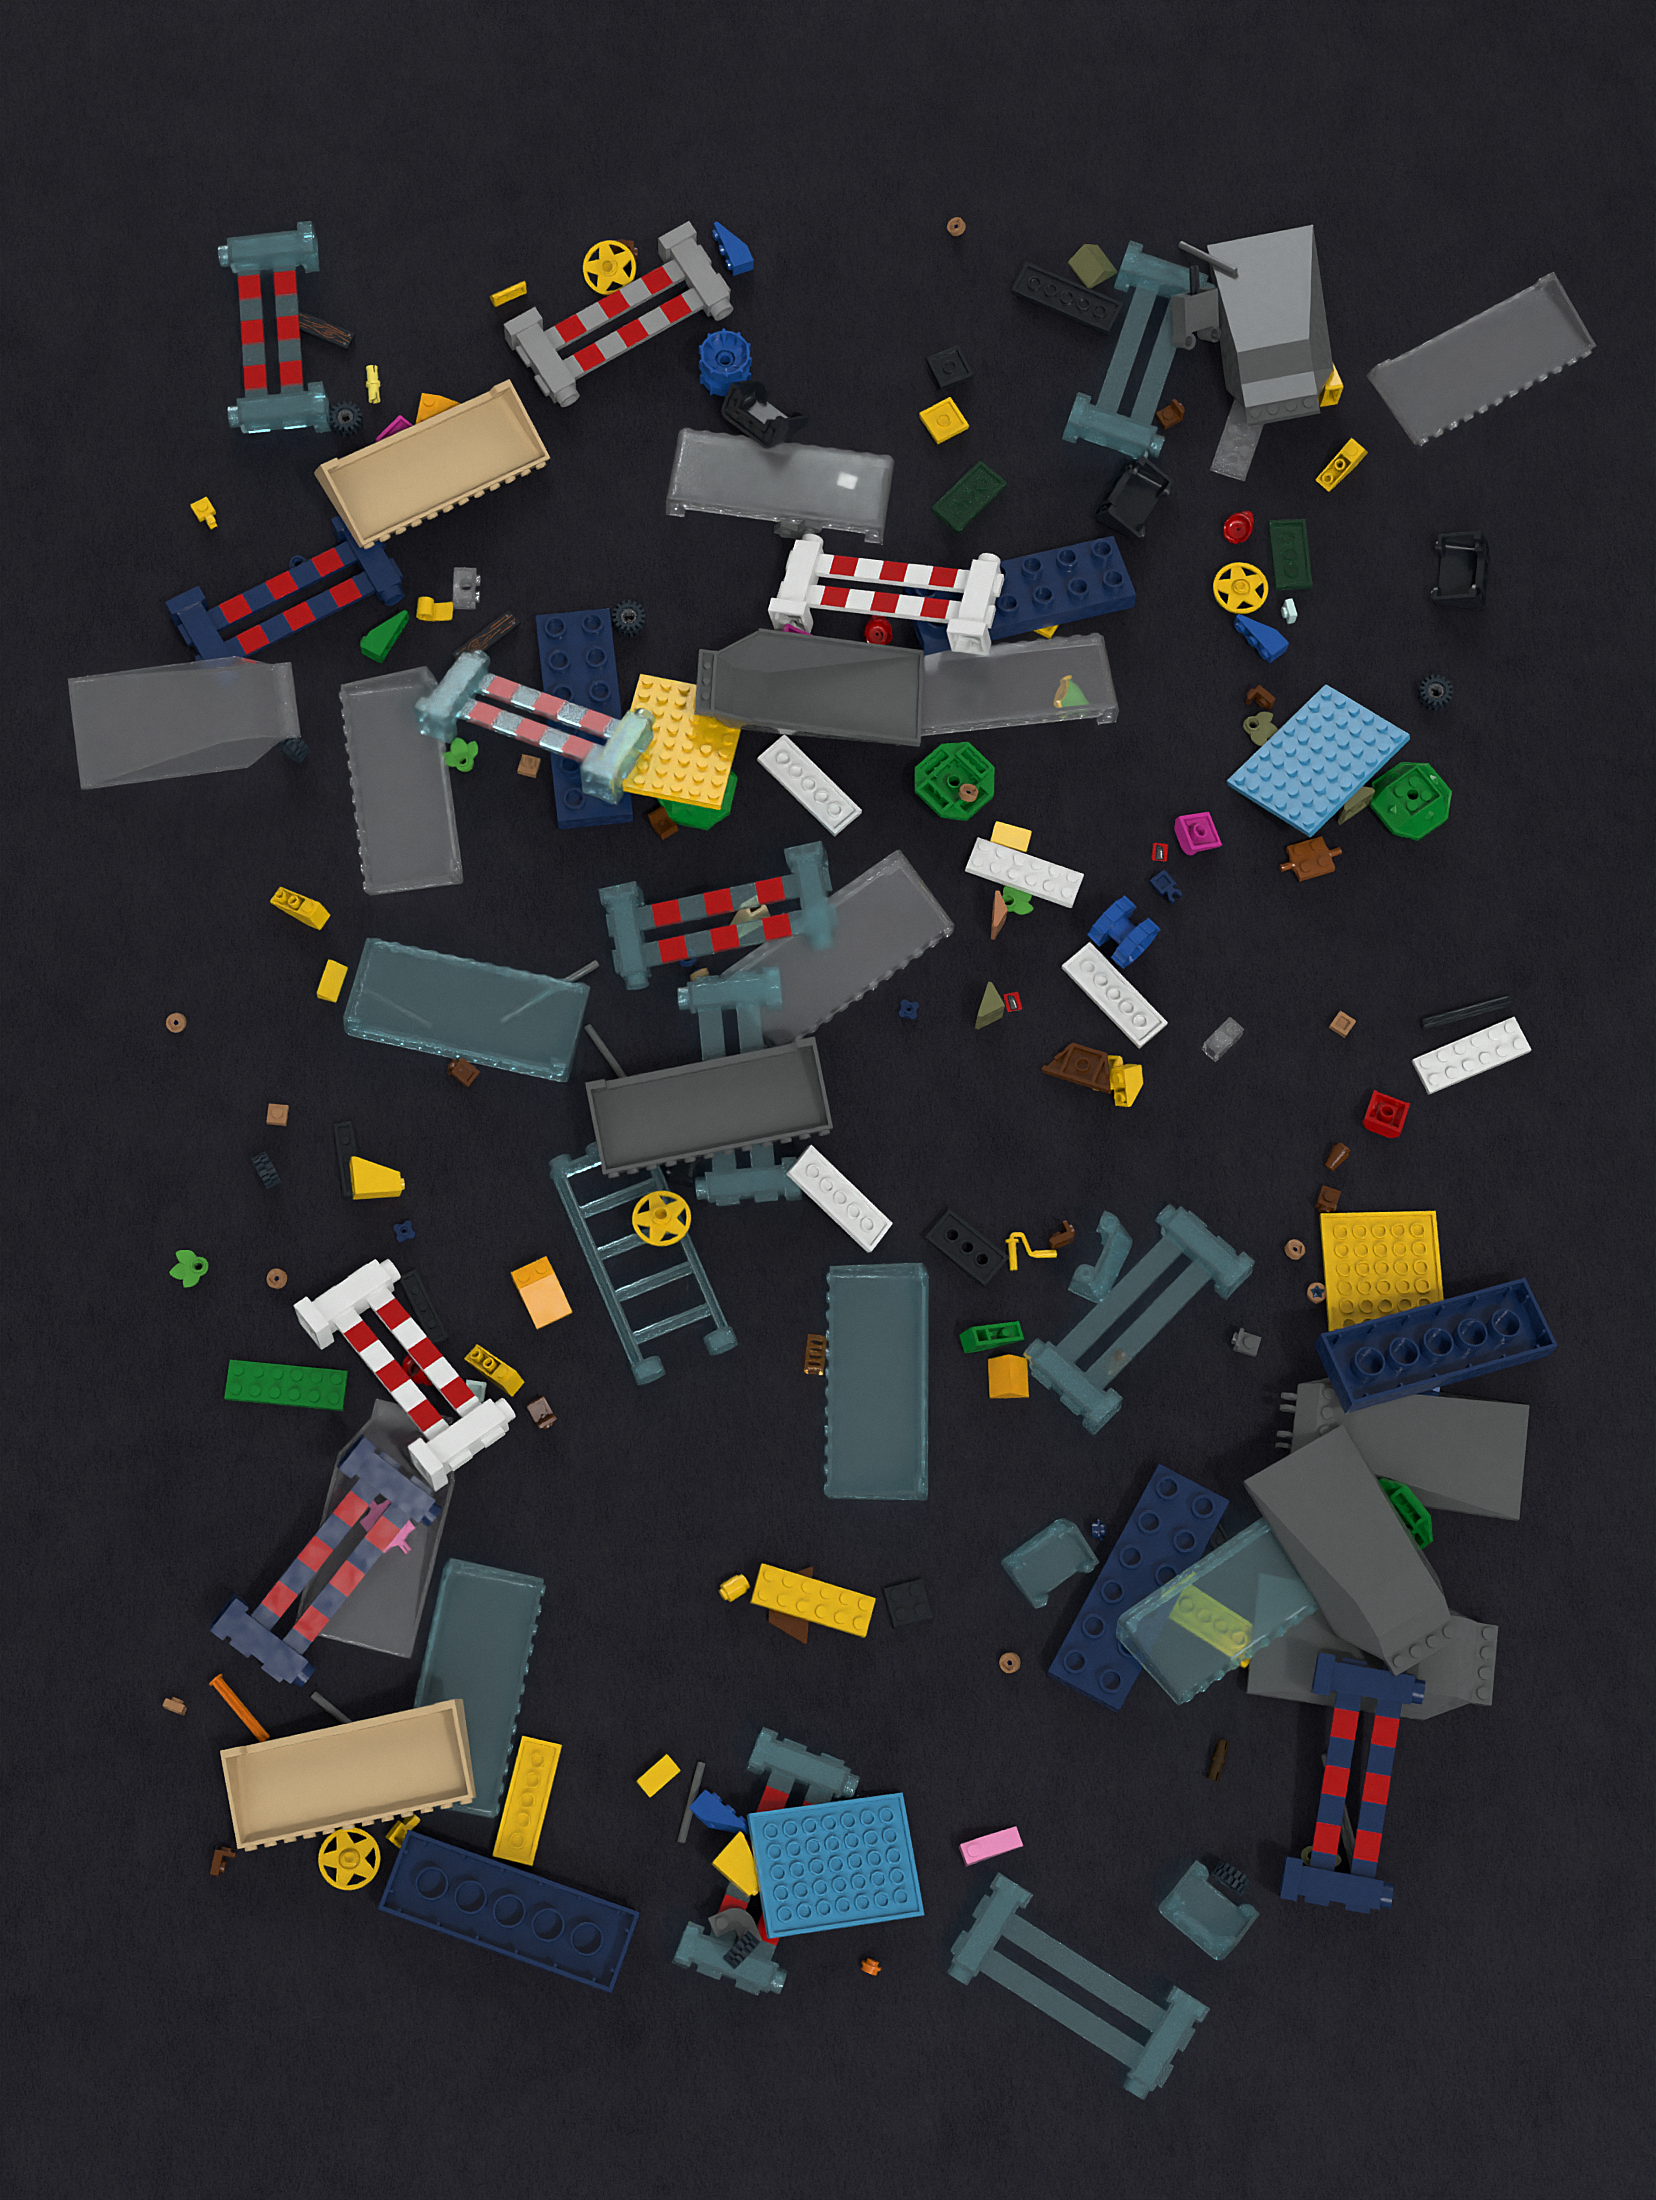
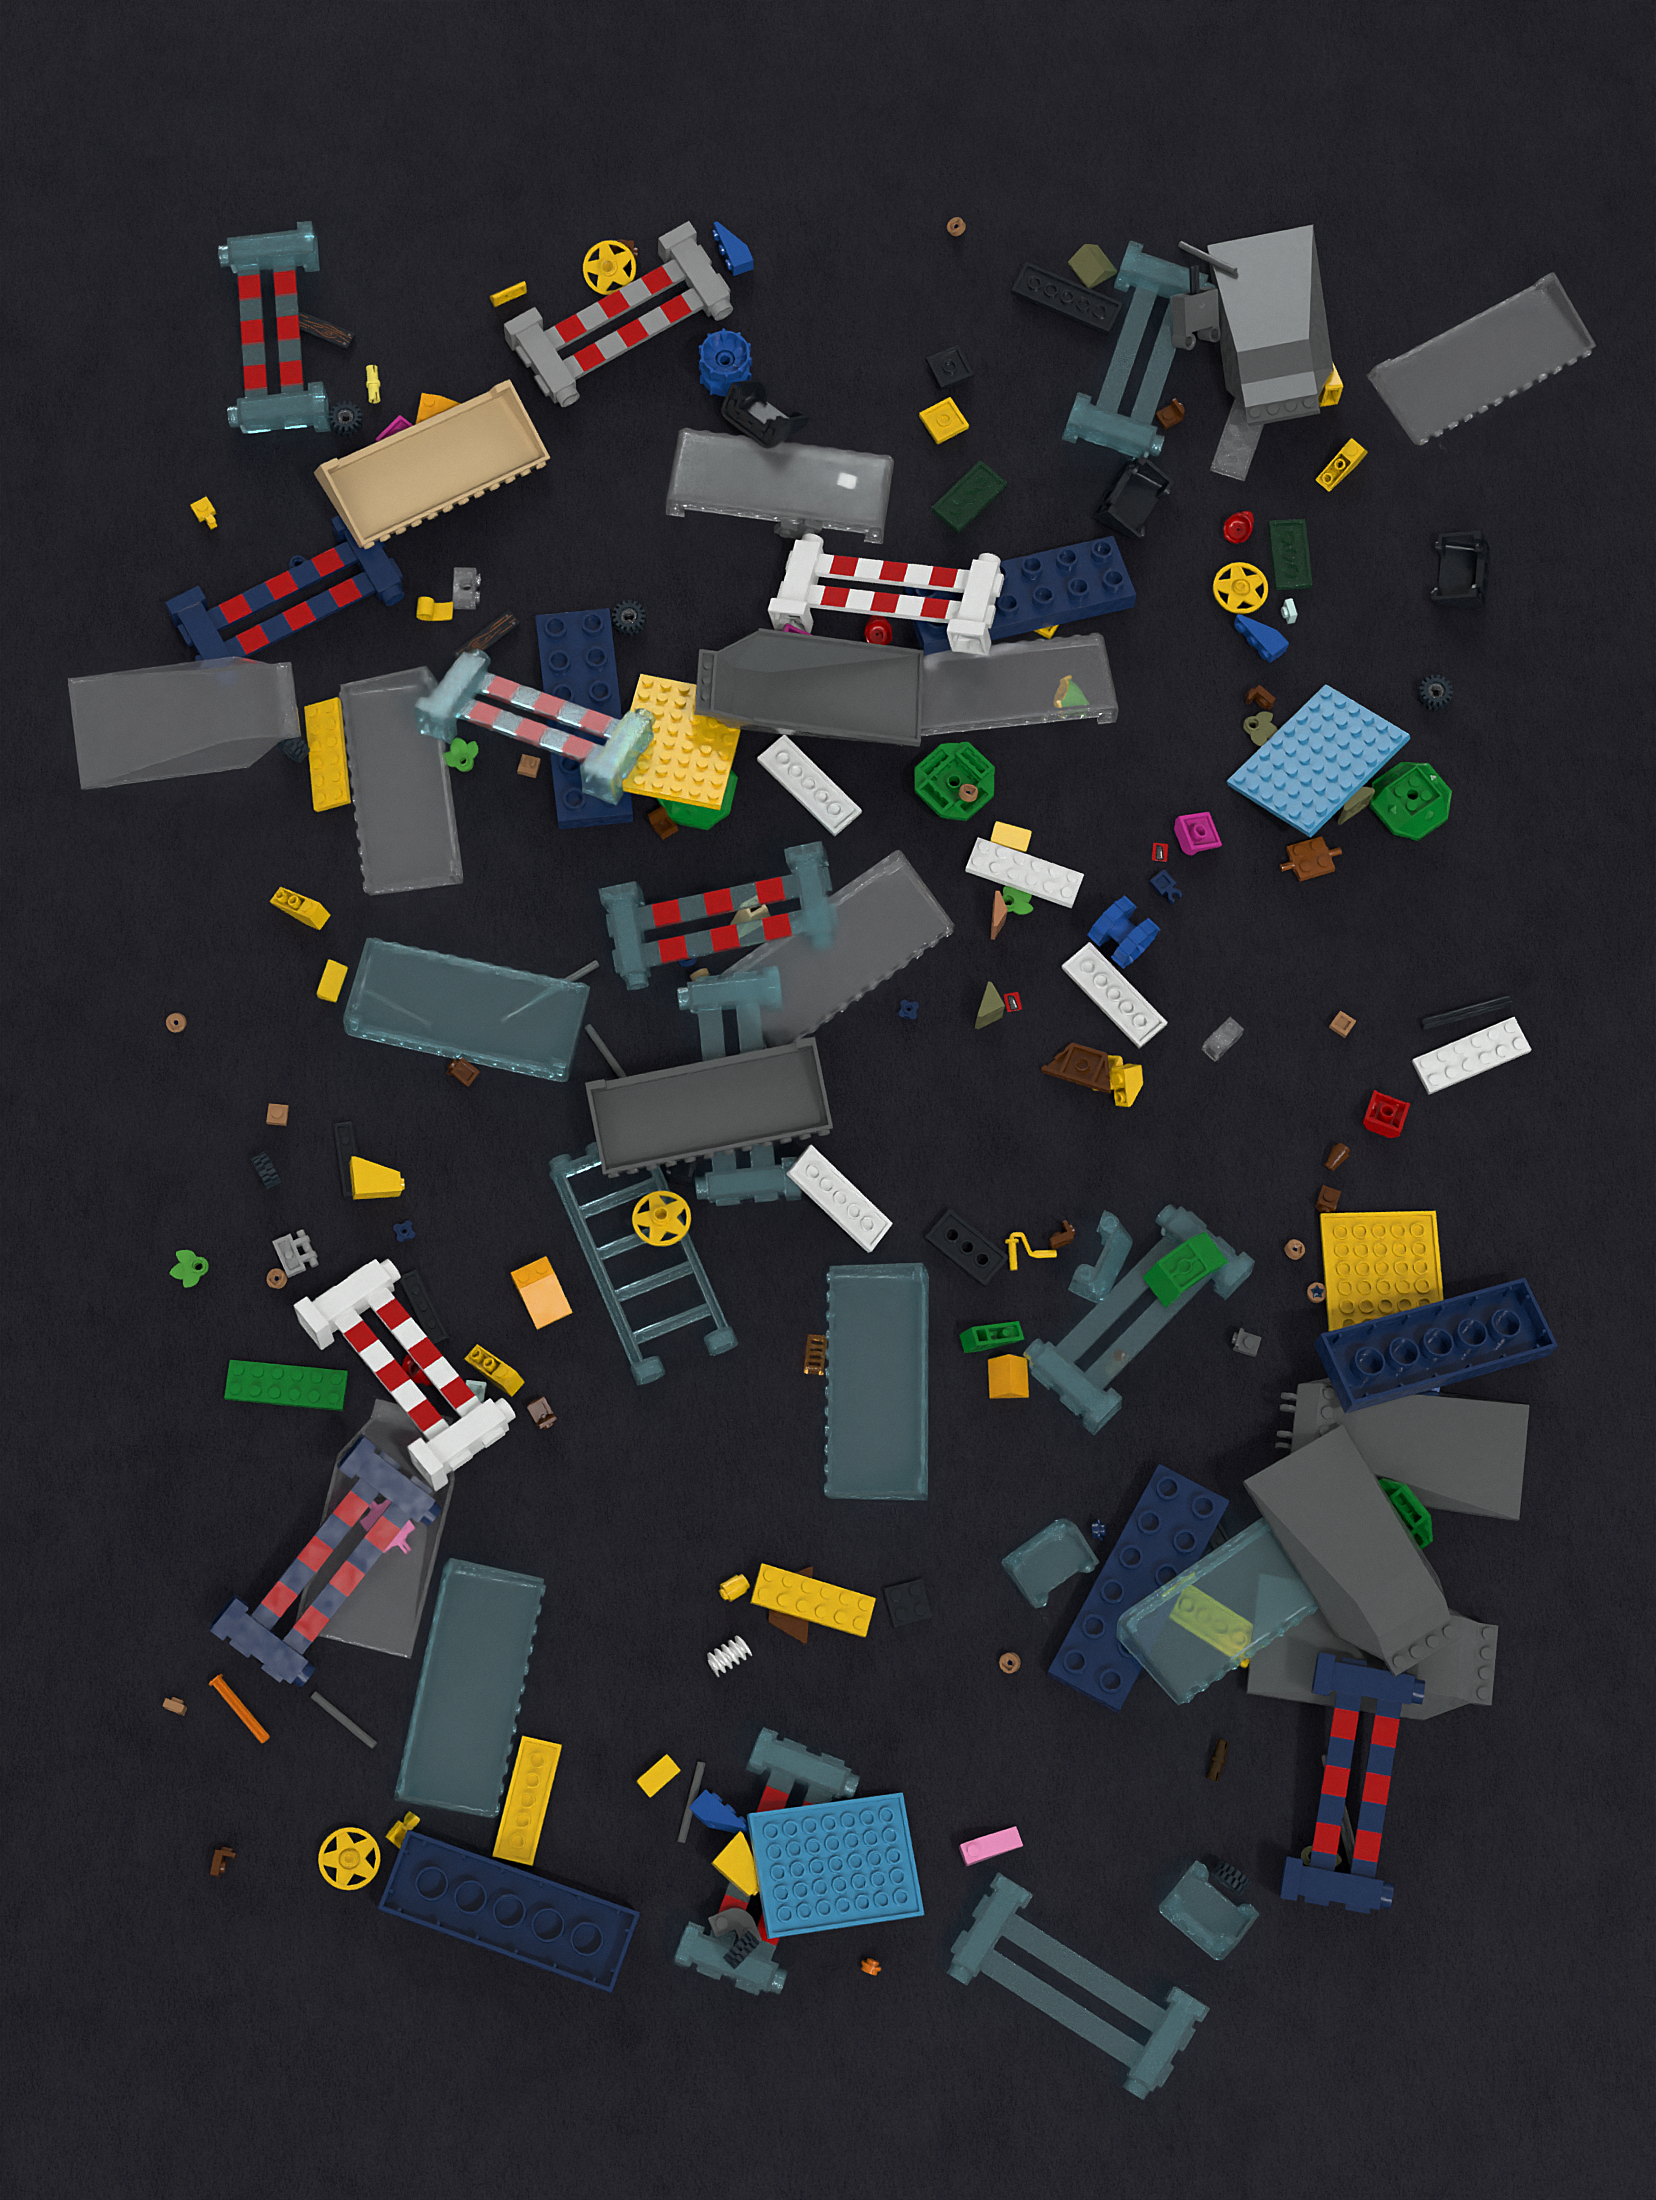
(289, 1255): none -> light grey plate
(327, 754): none -> yellow plate
(349, 1775): tan windscreen -> none
(382, 638): green slope -> none
(728, 1655): none -> white piece
(1184, 1268): none -> green slope

